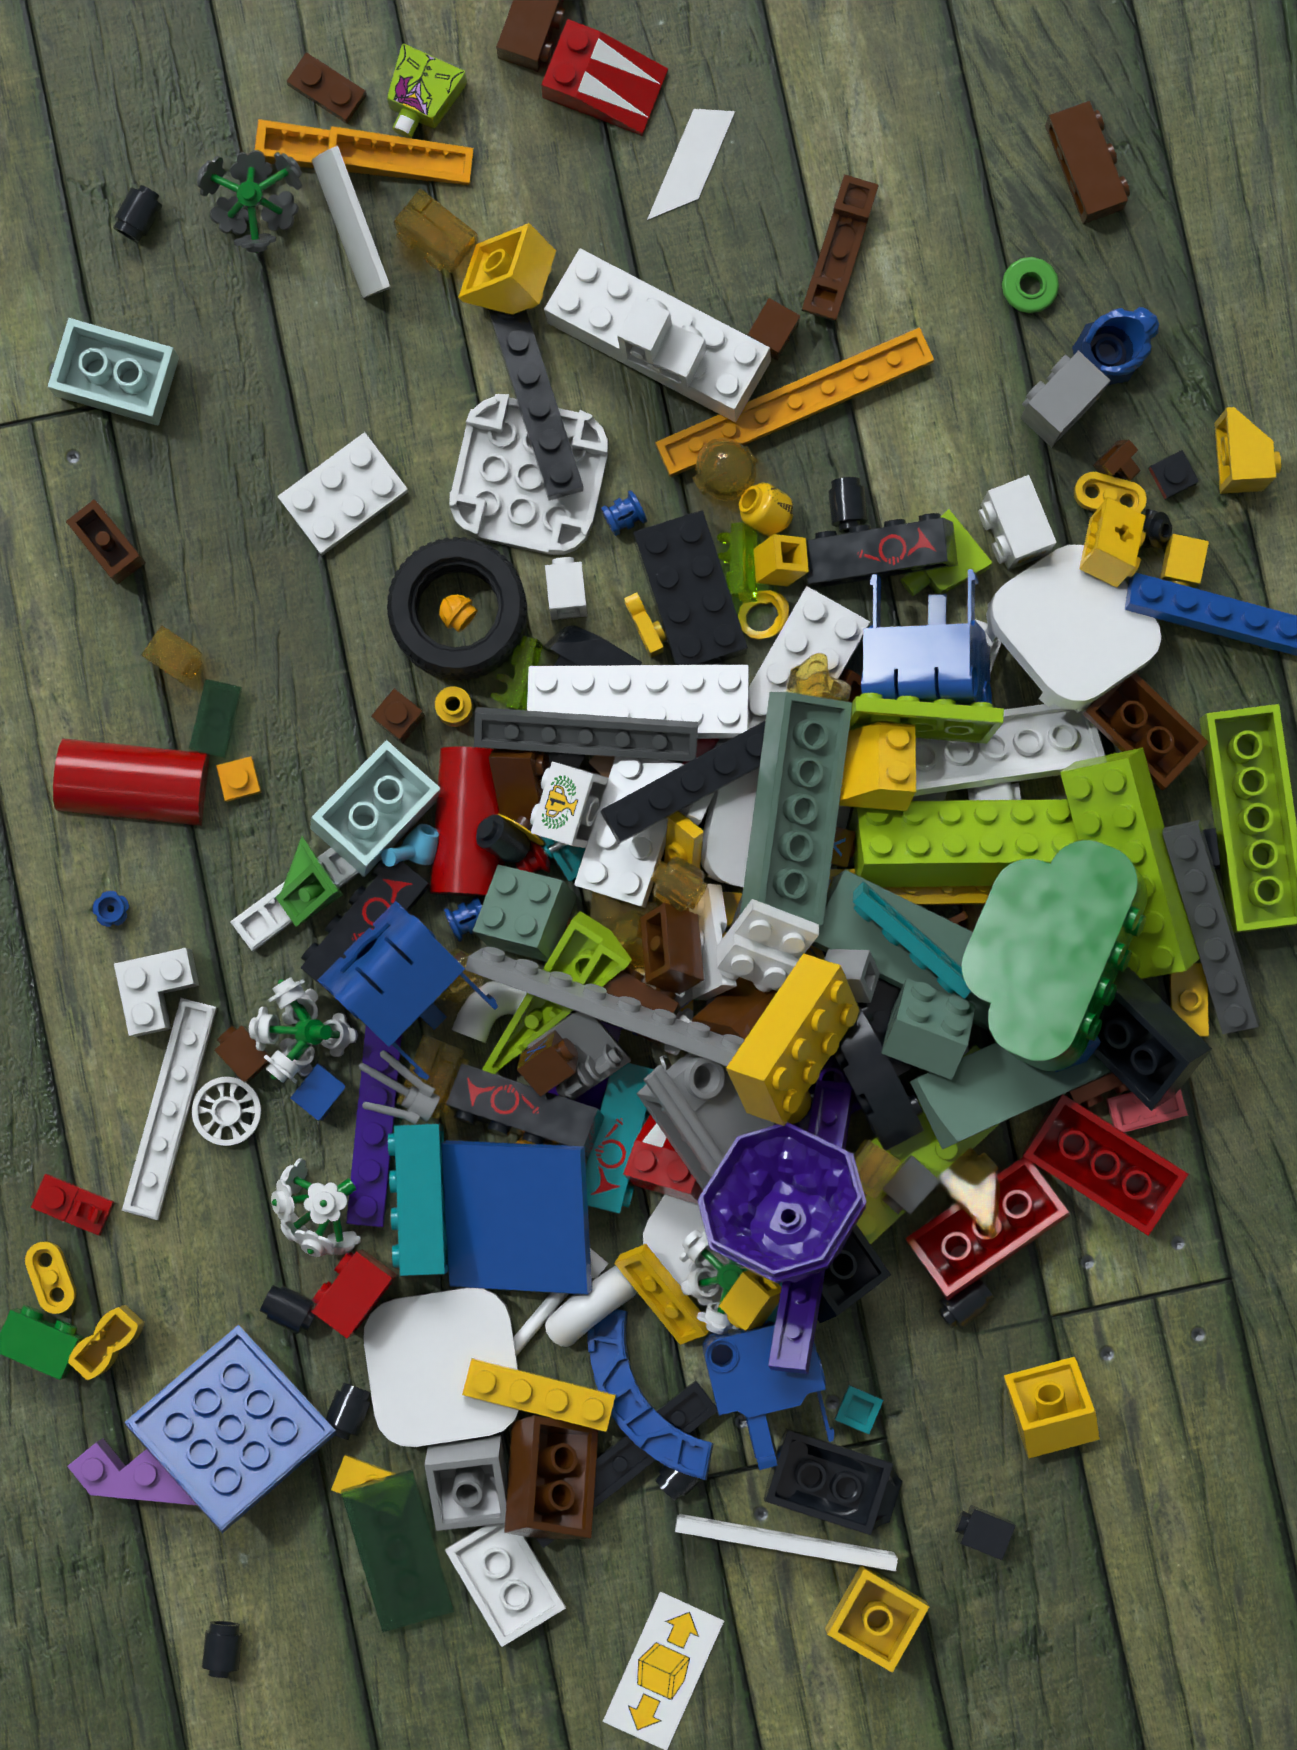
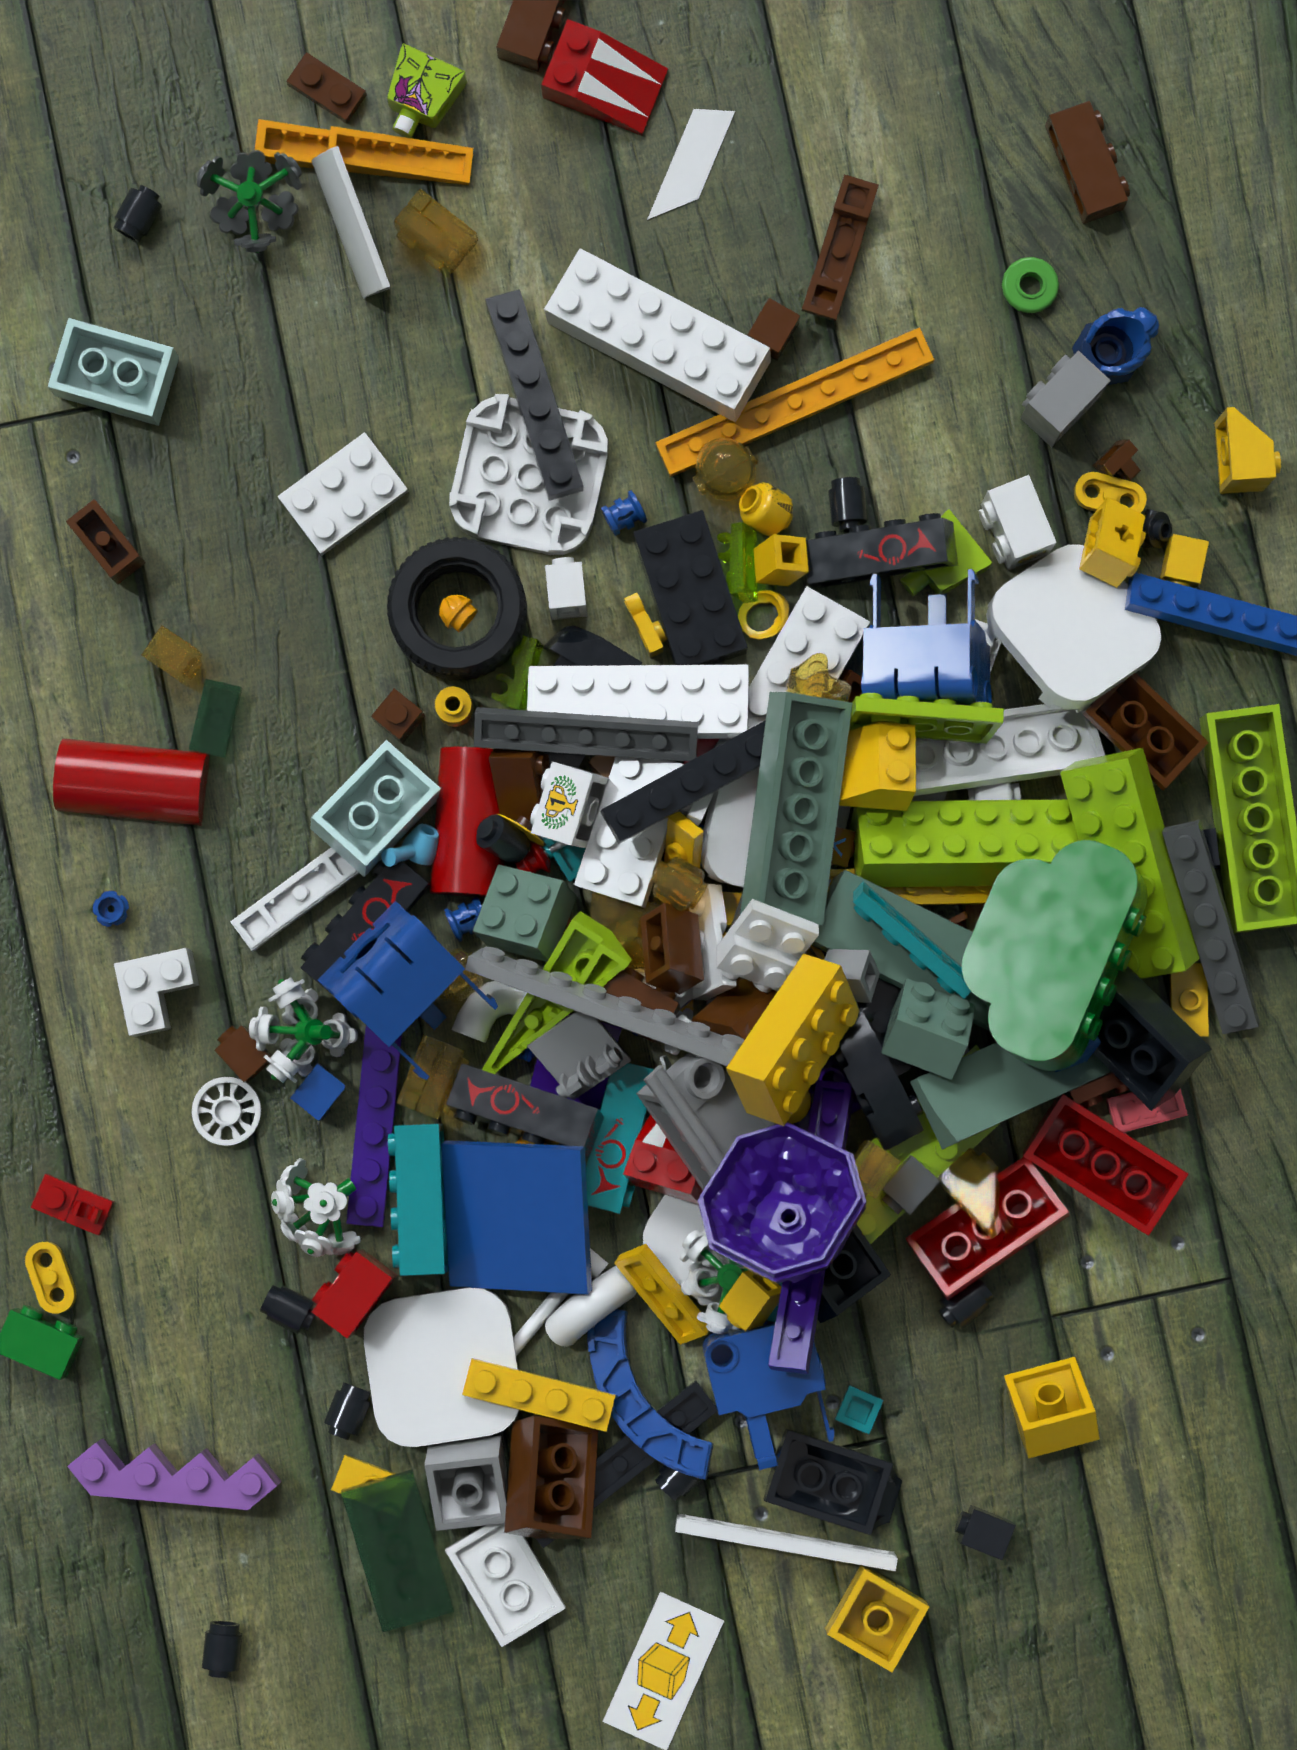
(99, 1351): yellow brick -> none
(169, 1109): white tile -> none
(230, 1428): tile -> none
(238, 778): light orange plate -> none
(307, 886): bright green slope -> none
(418, 1101): light grey plant -> none
(509, 271): yellow slope -> none
(548, 1062): reddish brown brick -> none
(658, 345): white brick -> none
(1173, 474): black plate -> none

